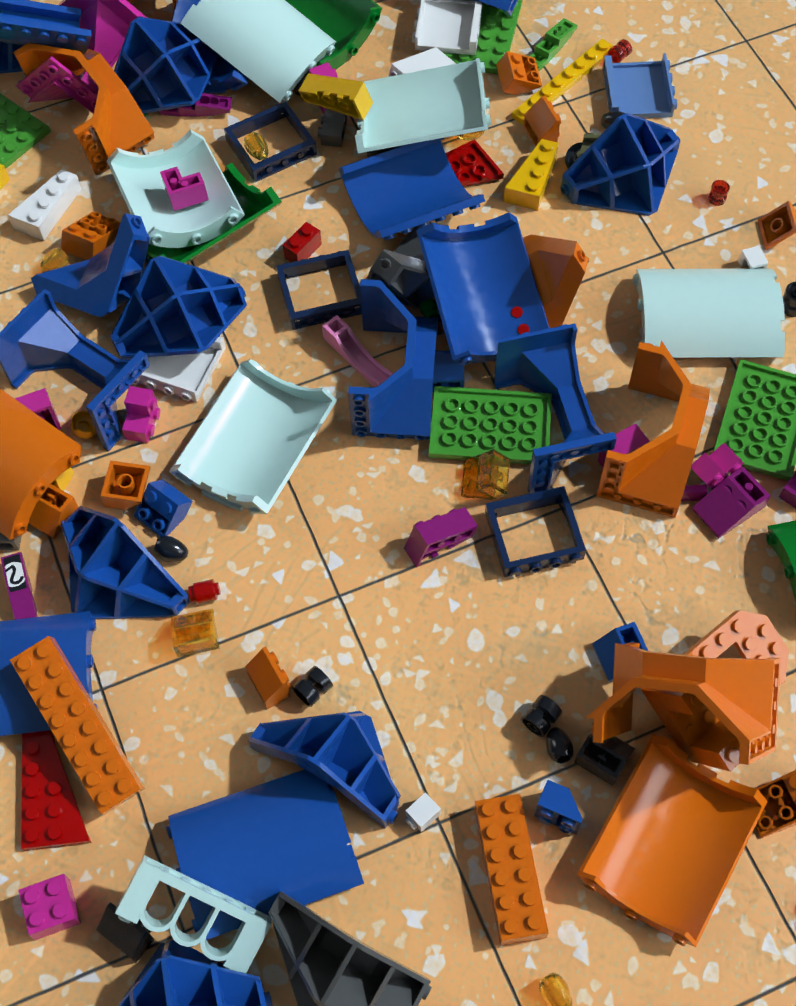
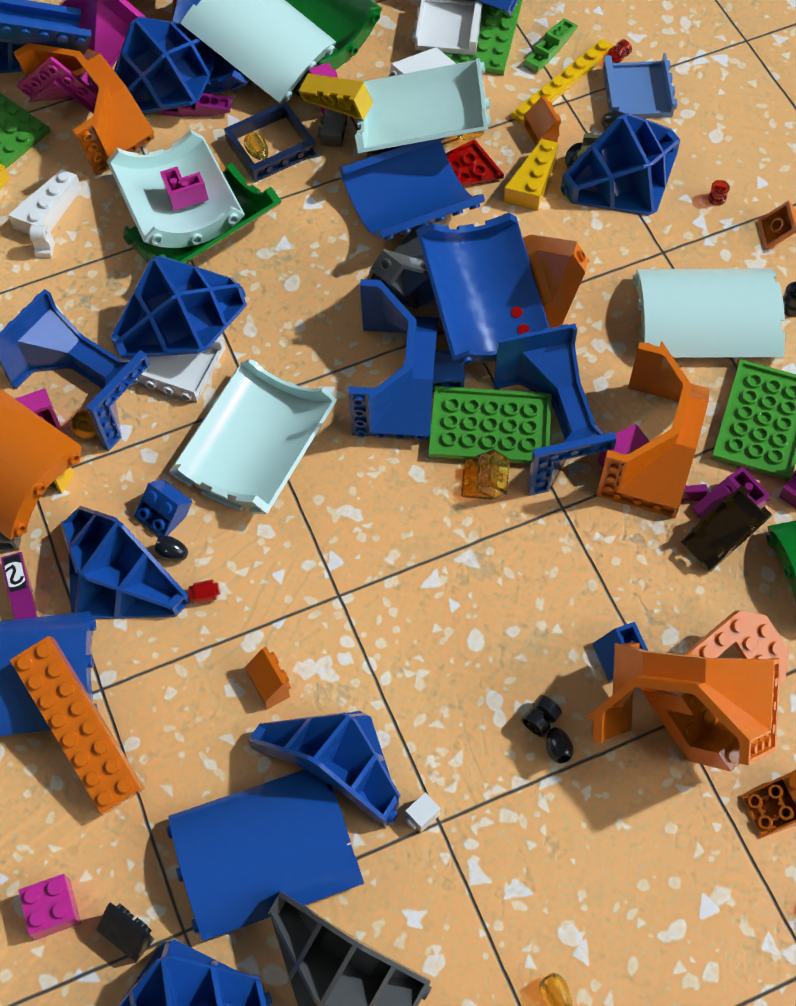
(42, 241): none -> white leg
(48, 802): red wing -> none
(51, 510): orange slope -> none
(54, 259): clear yellow animal -> none
(89, 235): orange slope -> none
(105, 279): blue panel -> none
(124, 485): orange slope -> none
(141, 414): dark pink brick -> none
(194, 633): clear yellow slope -> none
(236, 955): light aqua fence -> none
(302, 243): red brick -> none
(306, 691): black wheel -> none
(322, 313): dark blue window -> none
(344, 341): bright pink arch -> none
(429, 309): wheel -> none
(438, 533): magenta wedge -> none
(510, 870): orange brick -> none
(518, 73): orange slope -> none
(530, 502): dark blue window -> none
(558, 808): blue slope -> none
(604, 759): black slope -> none
(671, 842): orange panel -> none
(717, 466): dark pink brick -> none
(725, 528): none -> dark brown piece
(753, 258): white panel -> none

